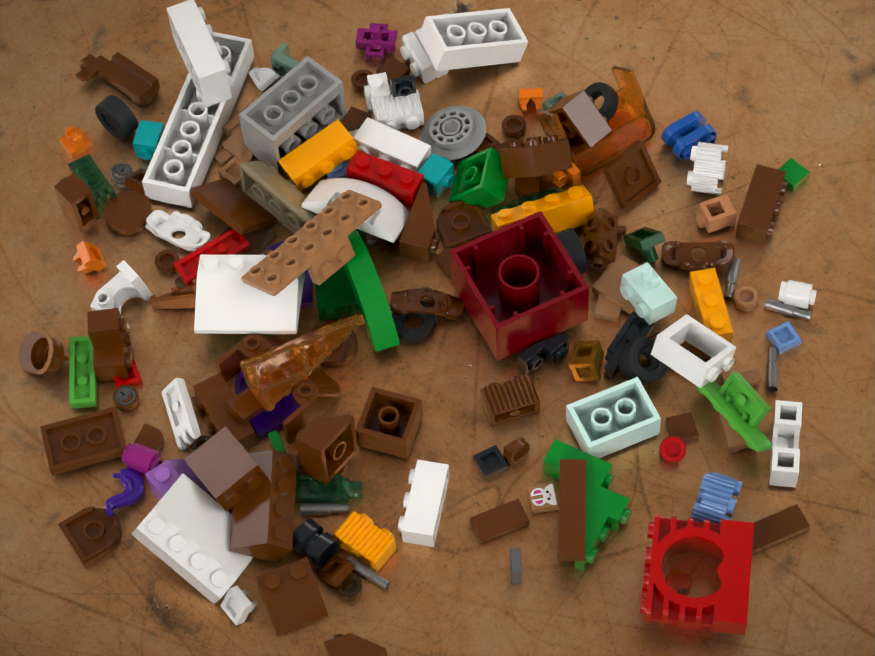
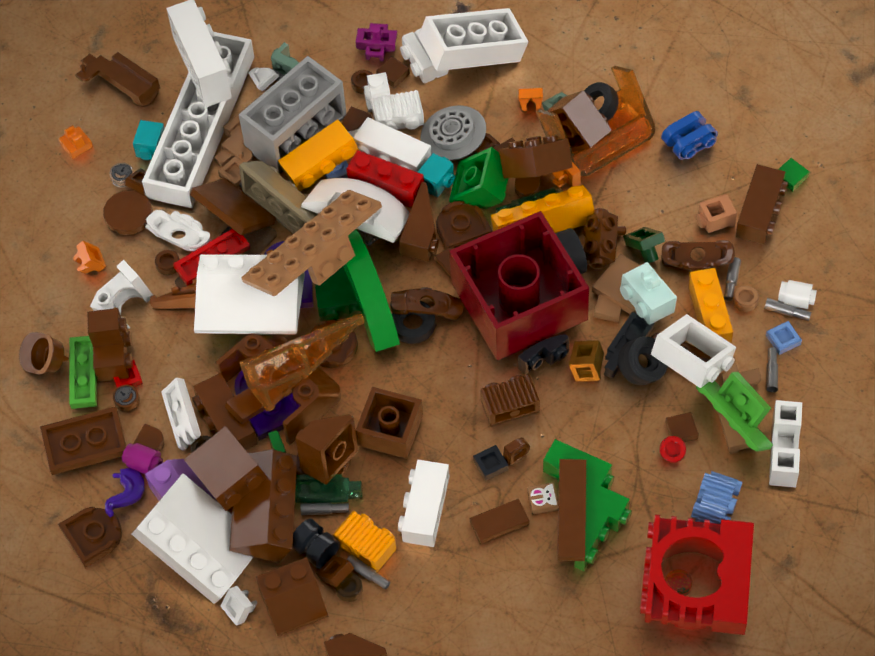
(76, 201): reddish brown brick -> none
(92, 176): clear green hinge -> none
(116, 117): black tyre -> none
(403, 86): black slope -> none
(513, 126): reddish brown tile -> none
(515, 566): dark grey tile -> none
(613, 419): light aqua brick -> none
(631, 174): reddish brown tile -> none
(708, 168): white brick -> none
(778, 528): reddish brown tile -> none

